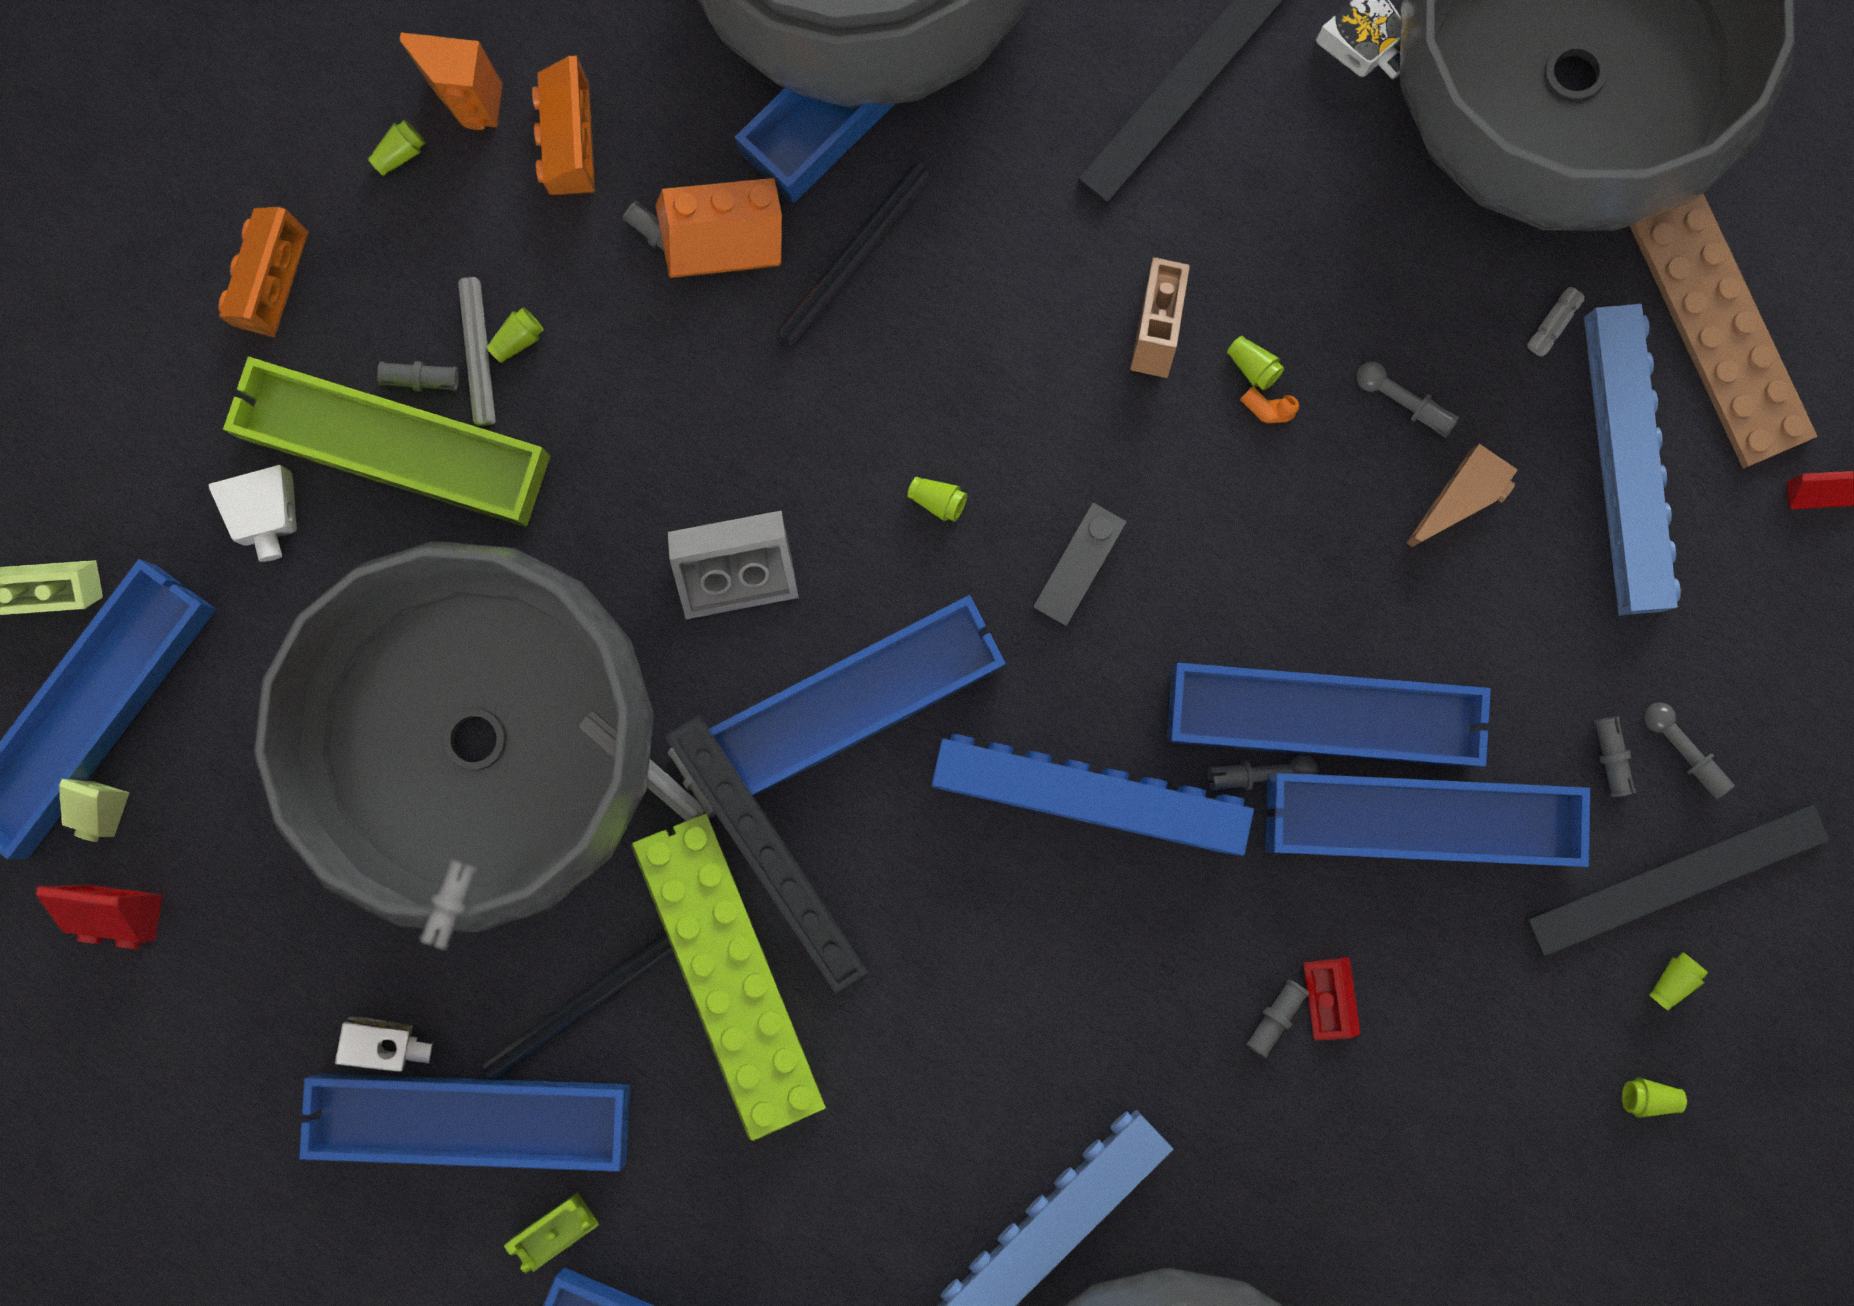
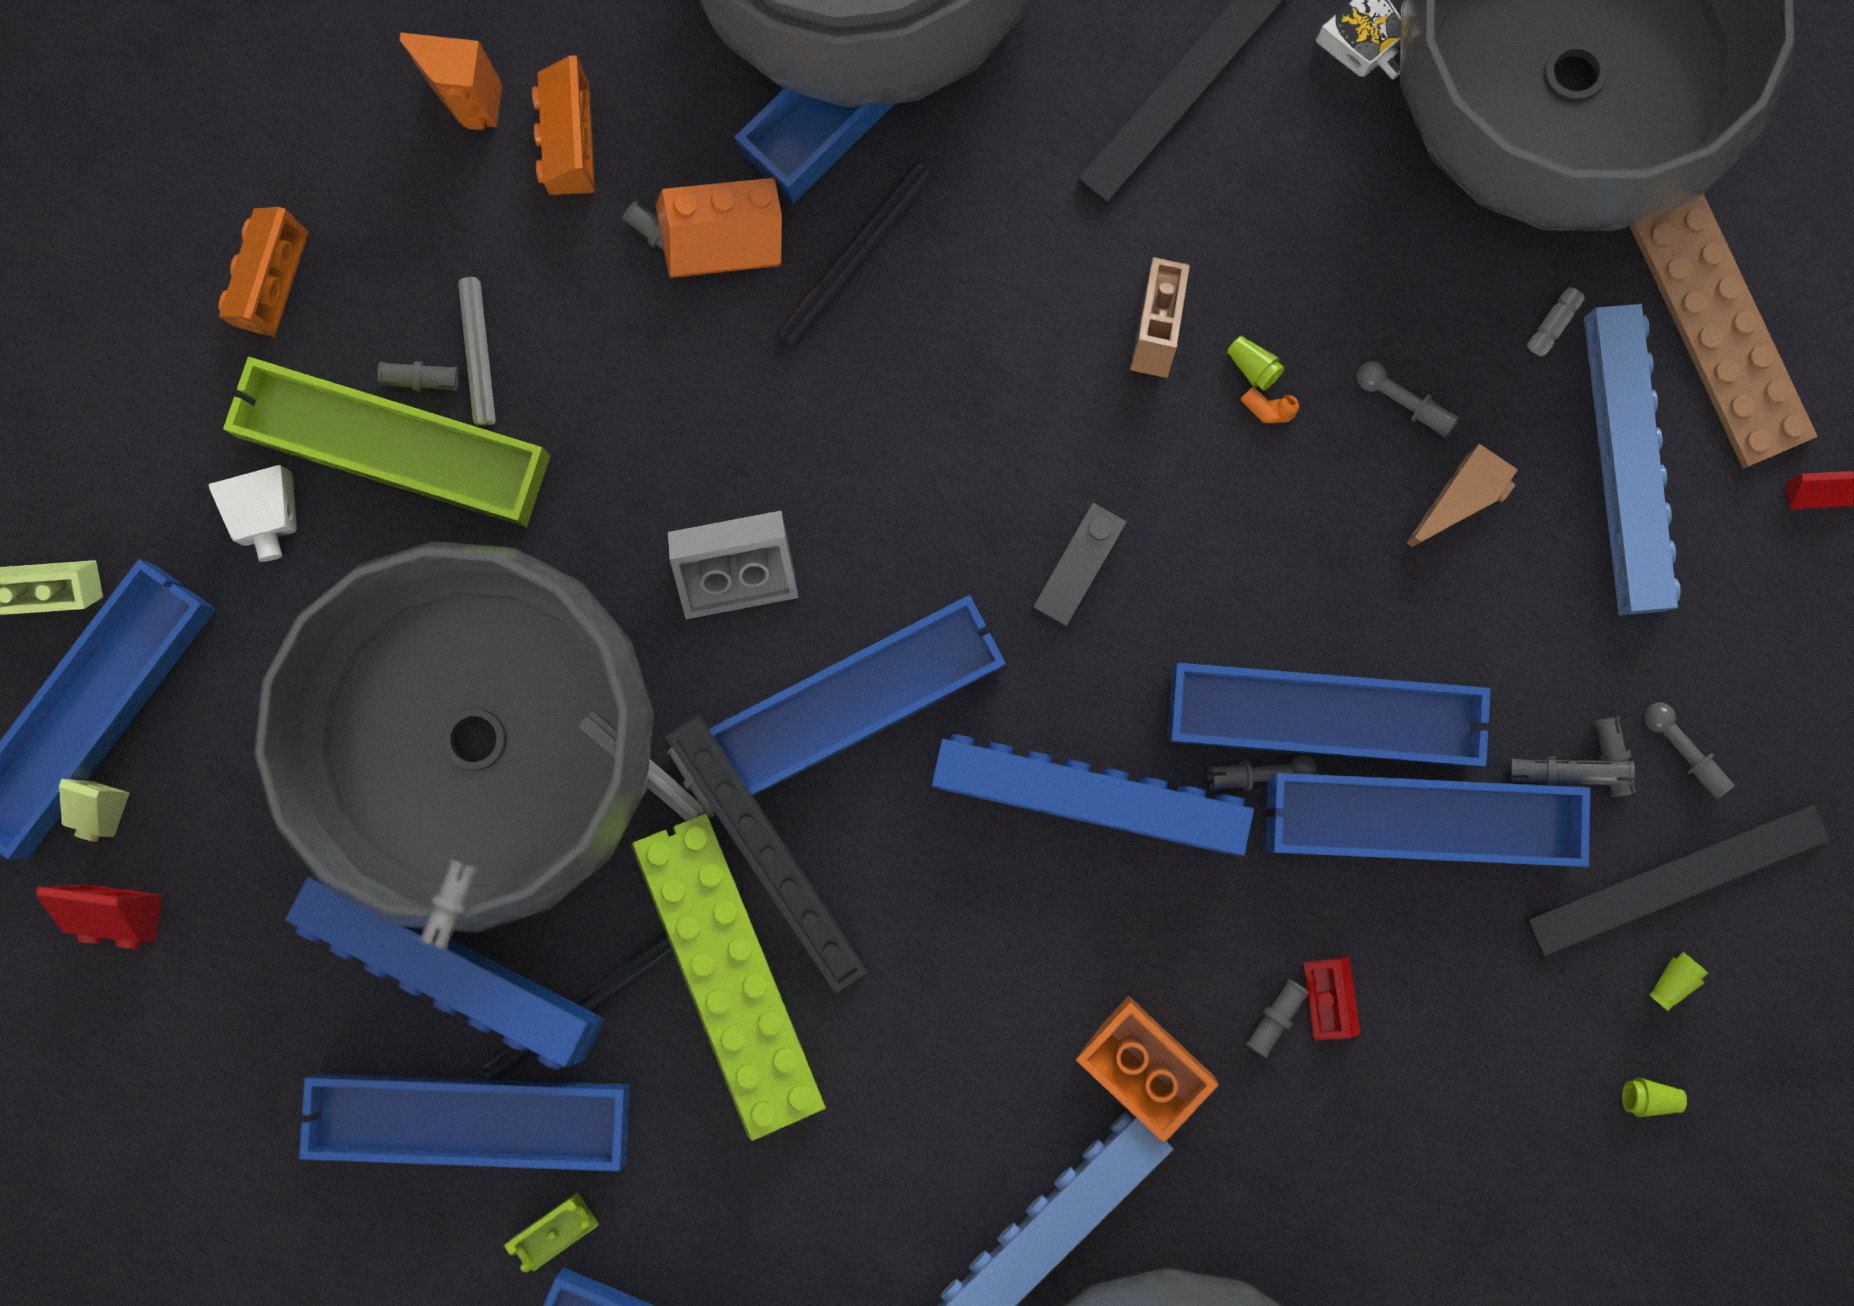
(363, 1045): white torso -> none
(396, 147): lime cone -> none
(452, 976): none -> blue piece
(516, 334): lime cone -> none
(938, 497): lime cone -> none
(1146, 1069): none -> orange slope
(1572, 772): none -> dark grey pin

